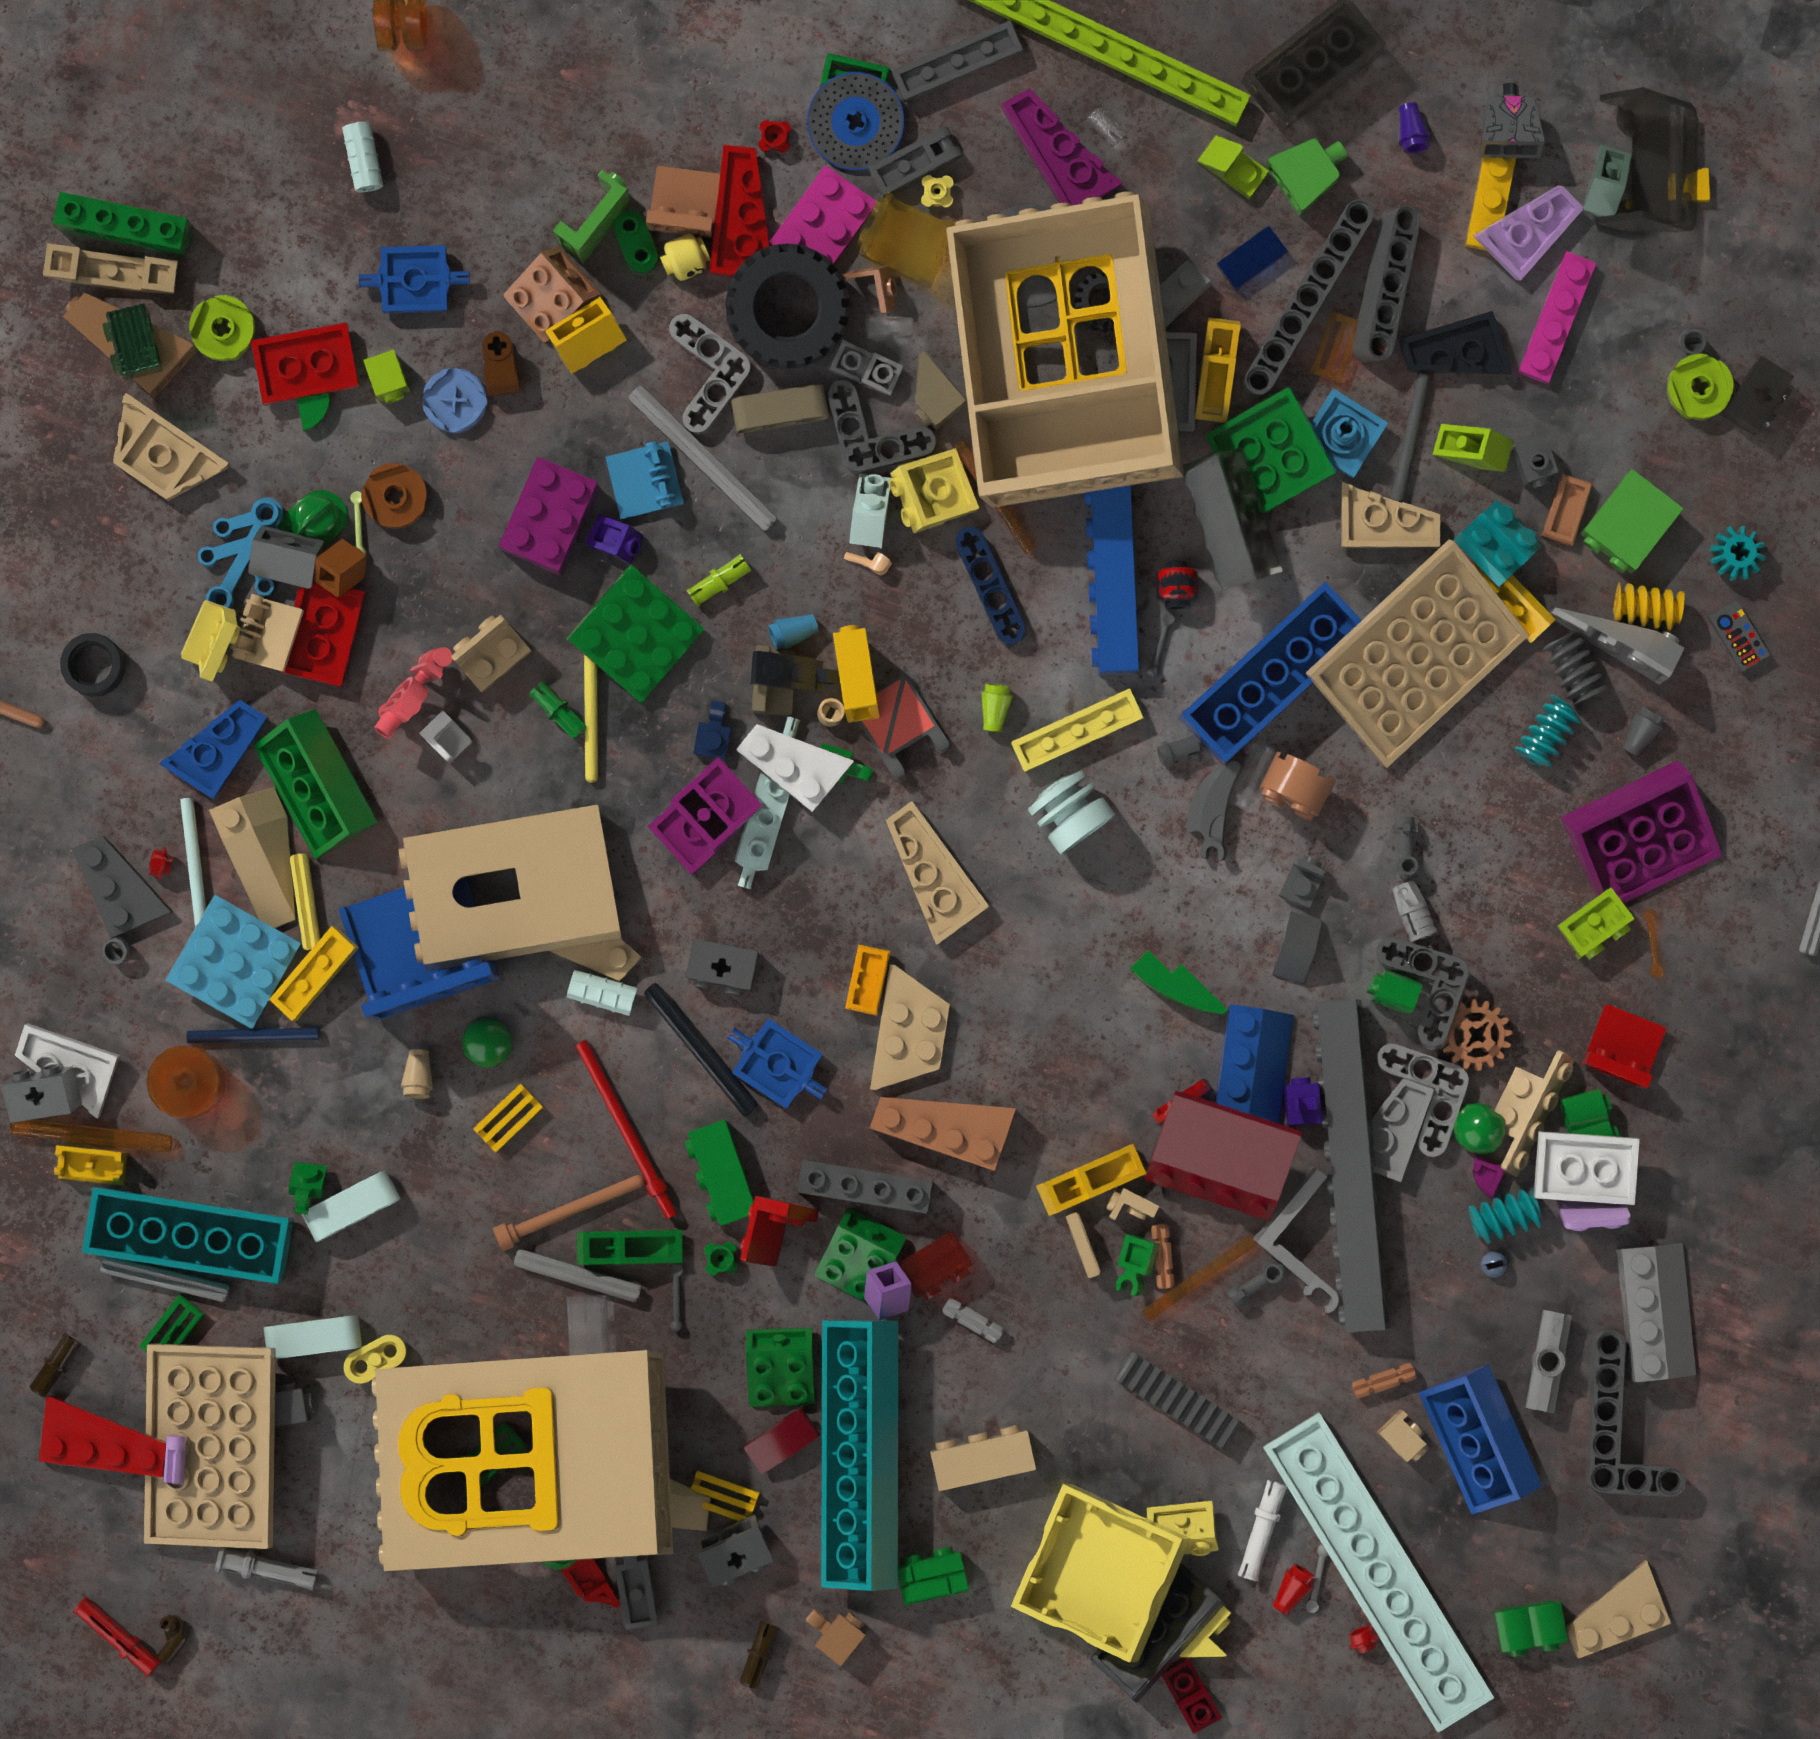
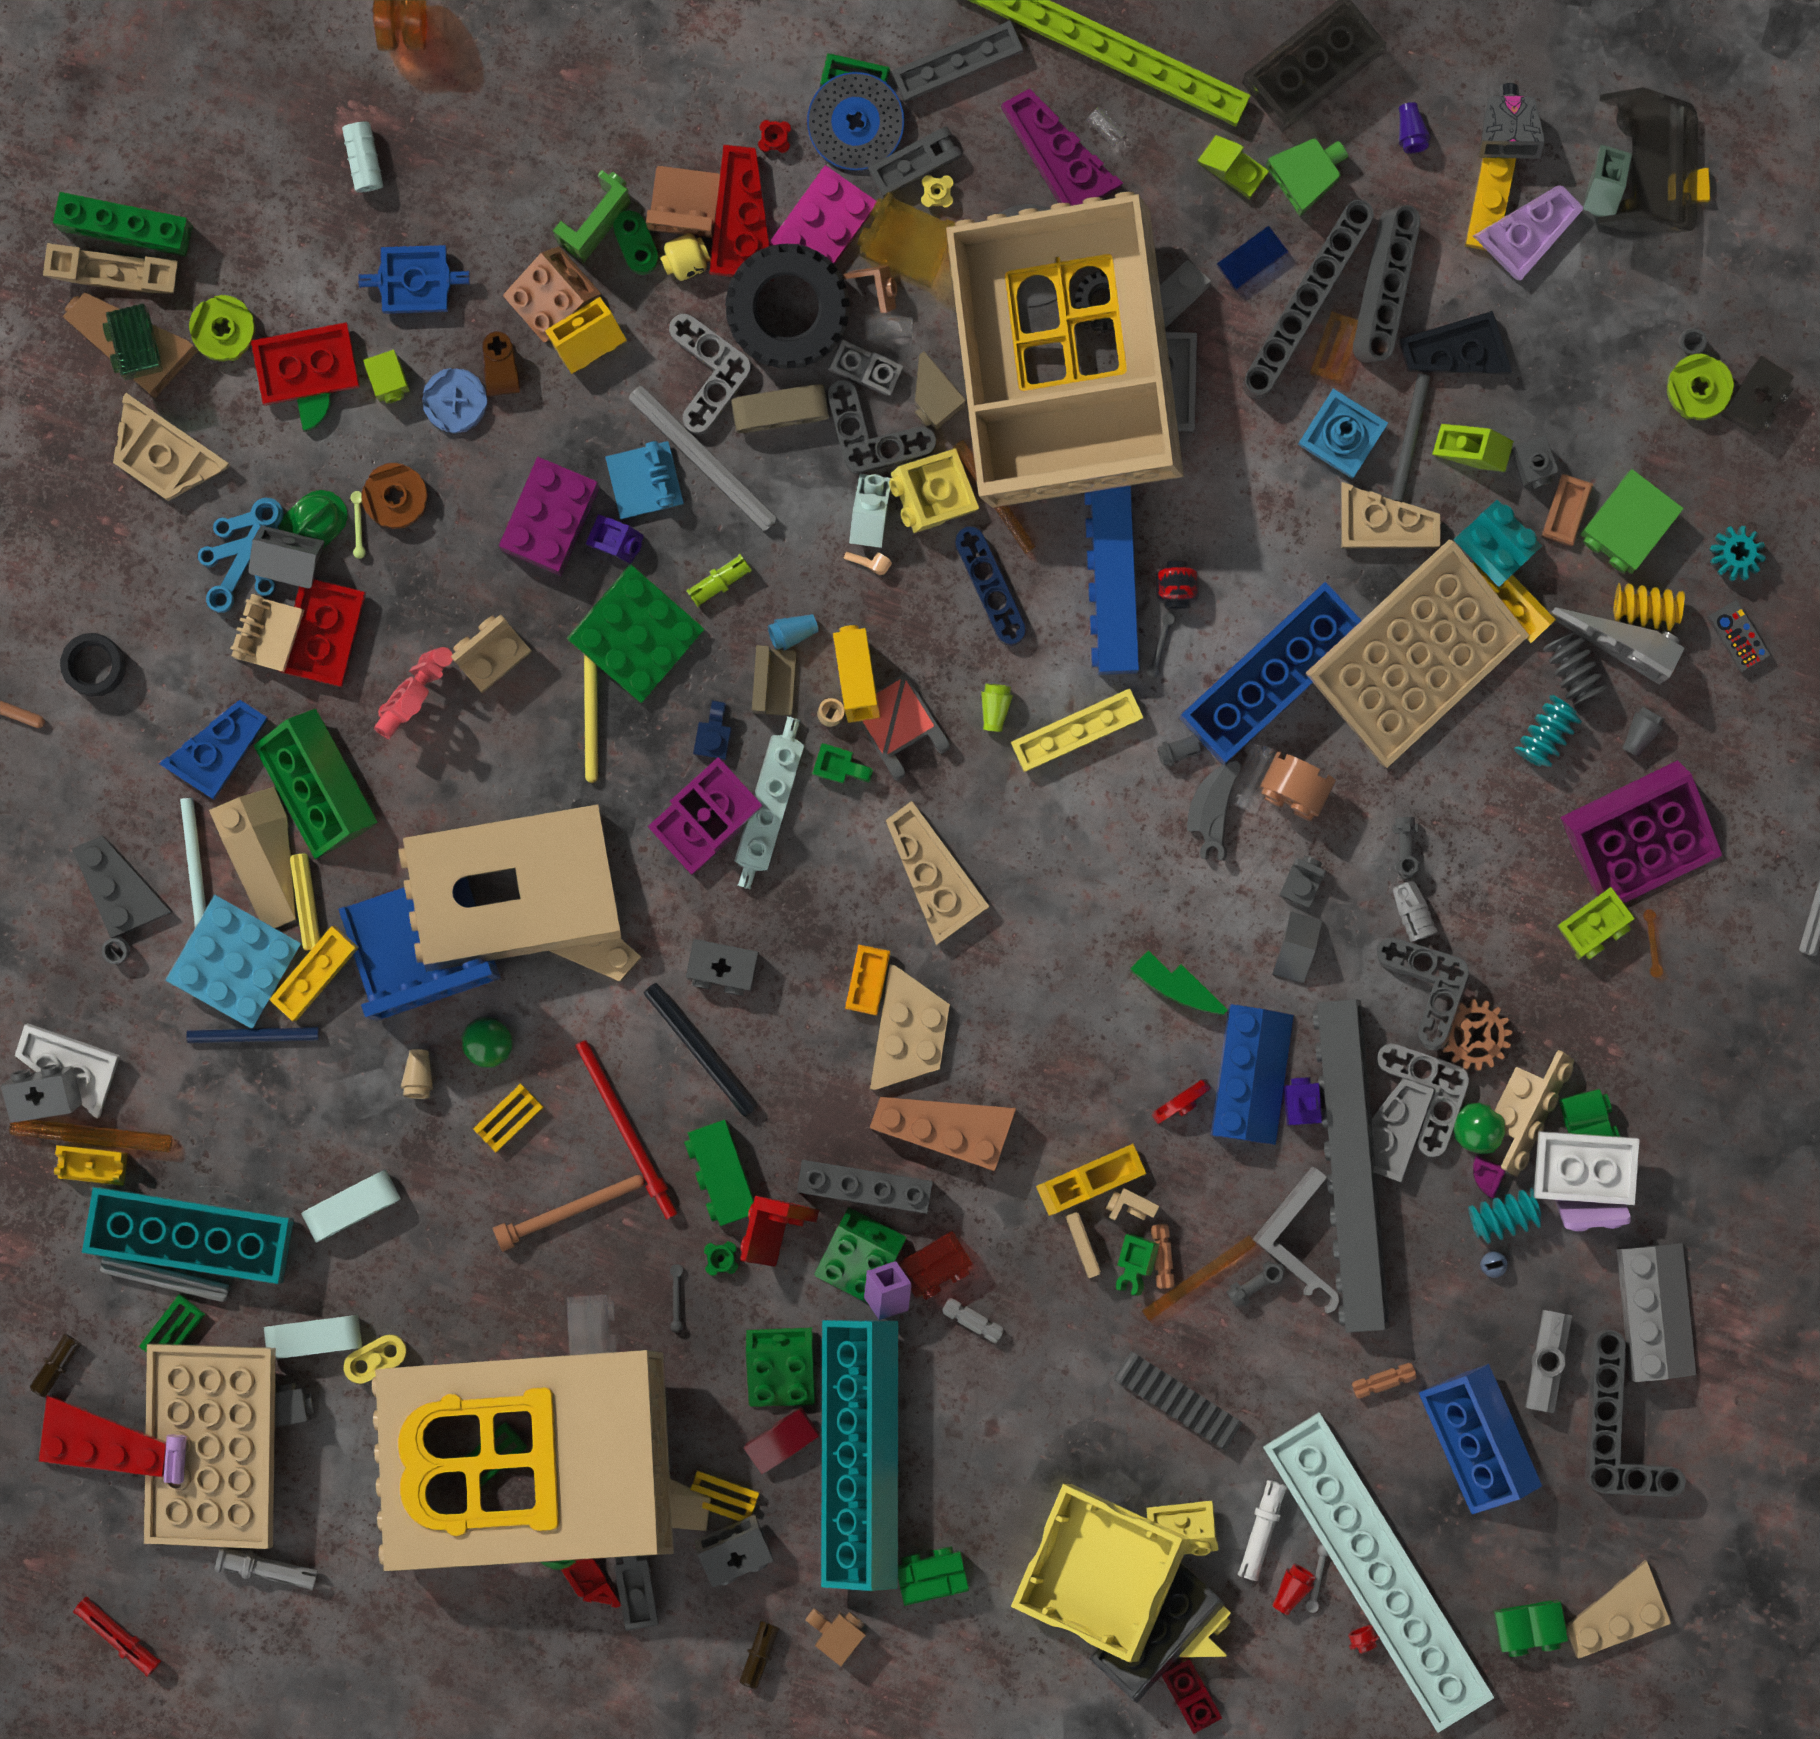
(160, 863): red plate -> none
(166, 1080): clear orange wheel -> none
(175, 1637): dark brown arm -> none
(210, 638): light yellow bracket -> none
(306, 1183): green plate -> none
(340, 568): dark orange brick -> none
(446, 737): white panel -> none
(558, 710): green axle -> none
(577, 1275): light grey axle -> none
(601, 992): light aqua axle -> none
(629, 1247): green slope -> none
(777, 1063): blue plate -> none
(790, 672): black hinge -> none
(794, 765): white wing -> none
(982, 1458): tan brick -> none
(1070, 811): light aqua wheel -> none
(1217, 370): yellow slope -> none
(1222, 1155): dark red slope -> none
(1231, 518): clear smoke brick -> none
(1279, 448): green plate -> none
(1394, 991): green brick -> none
(1404, 1437): tan brick -> none
(1556, 317): dark pink plate -> none
(1624, 1046): red bracket -> none

